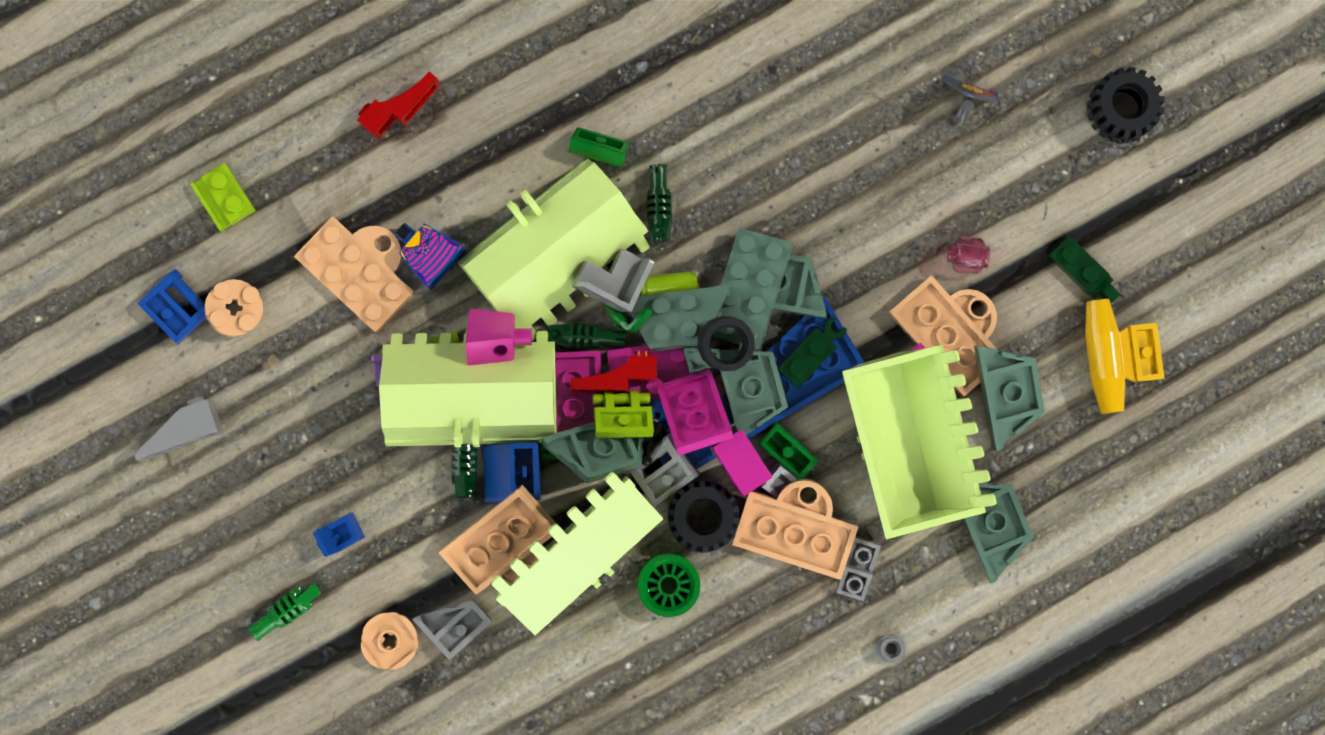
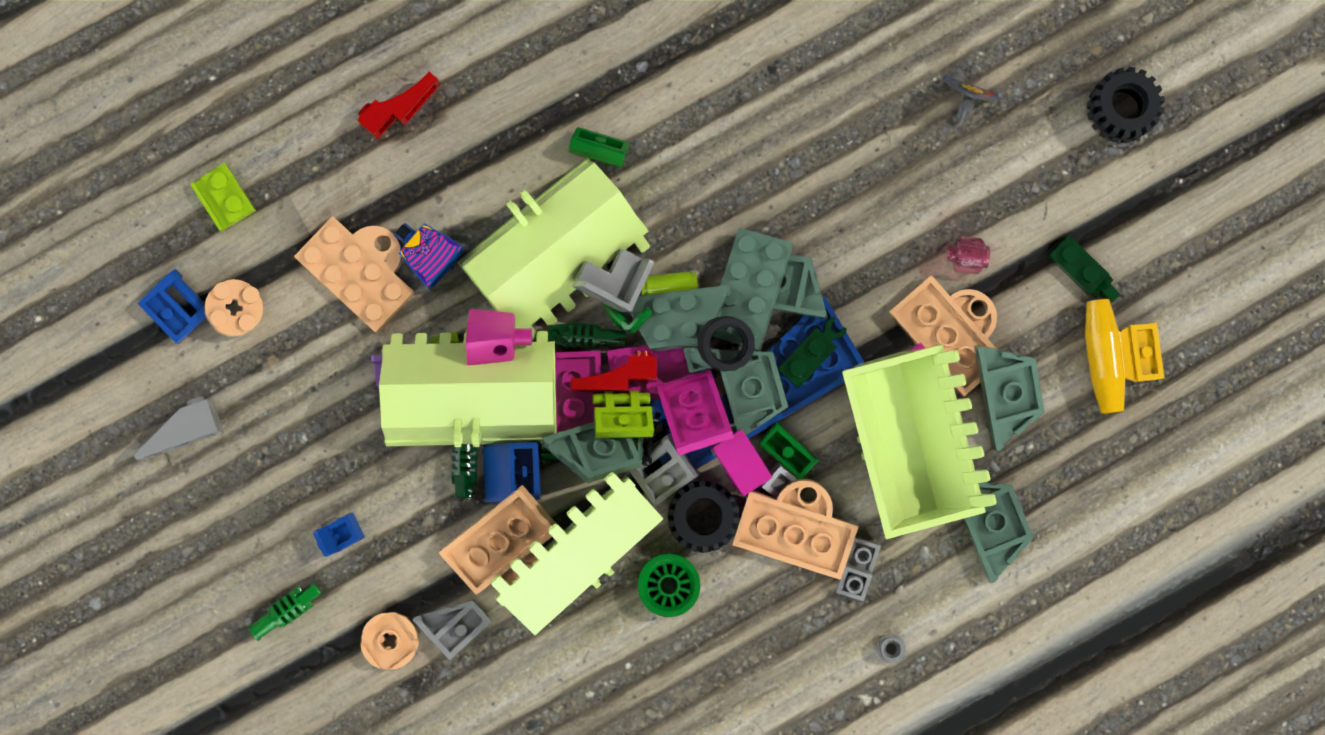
(659, 205): dark green hinge -> none

